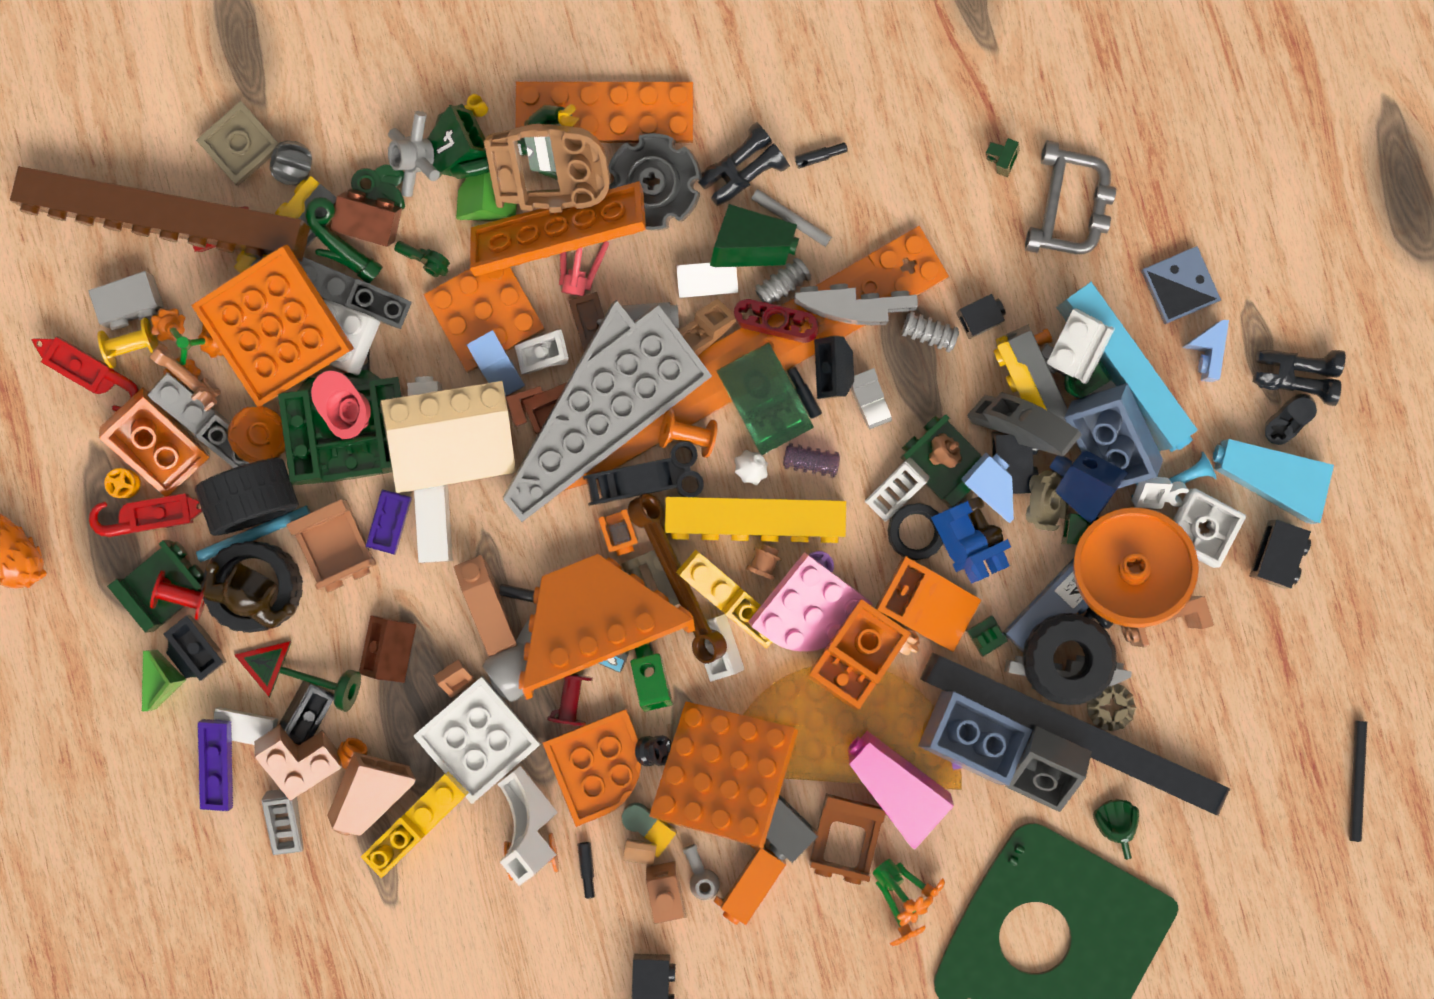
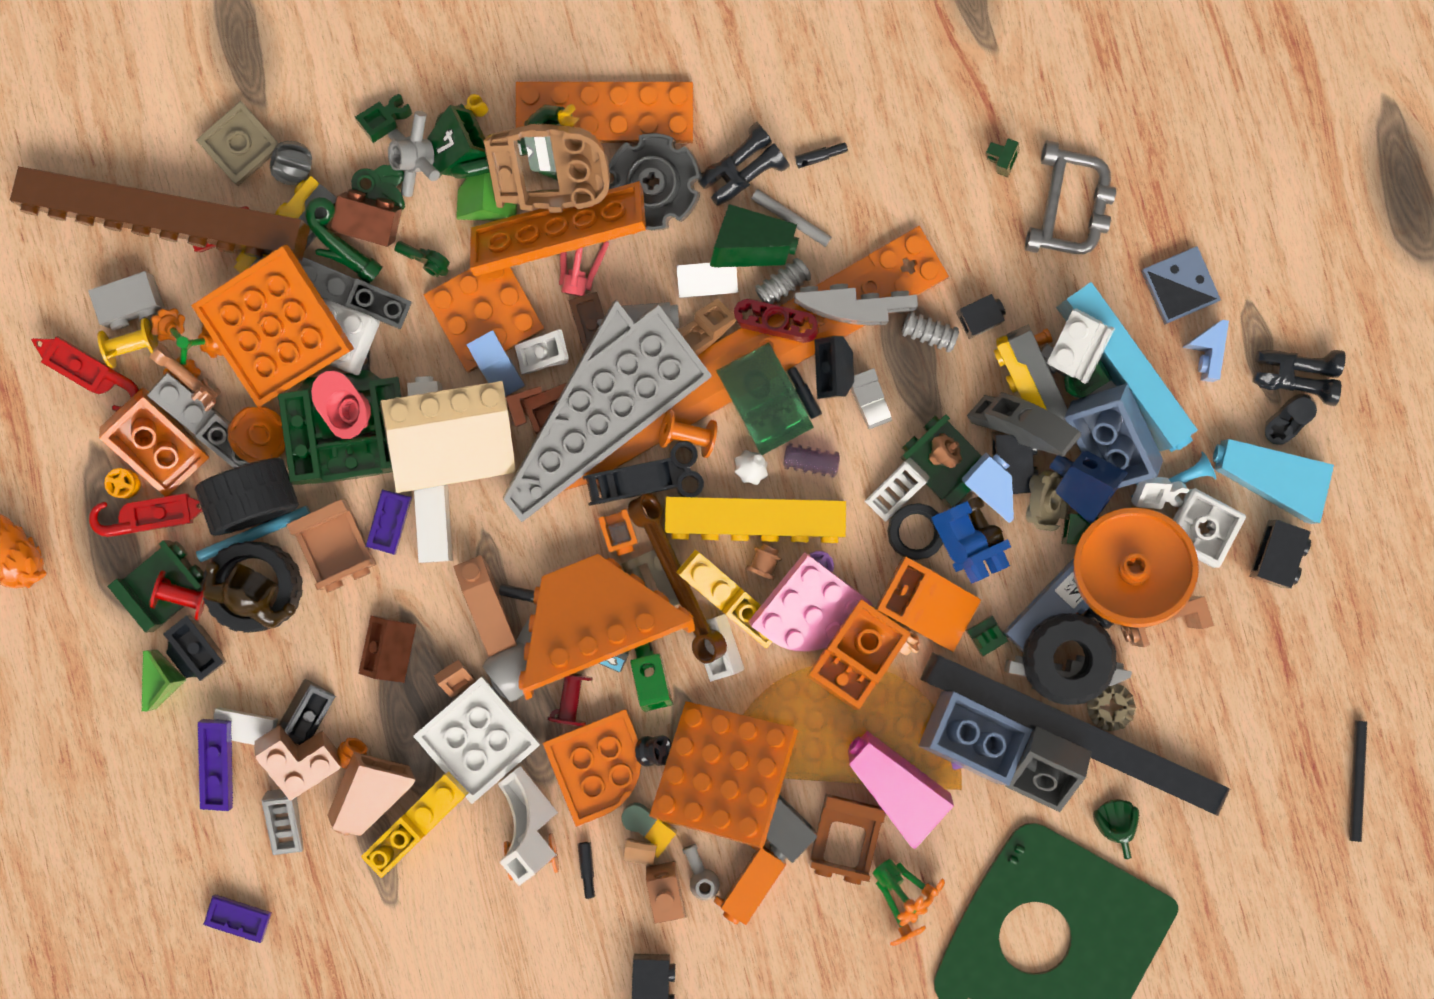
(237, 918): none -> dark purple plate
(267, 663): dark green piece -> none
(380, 120): none -> dark green plate

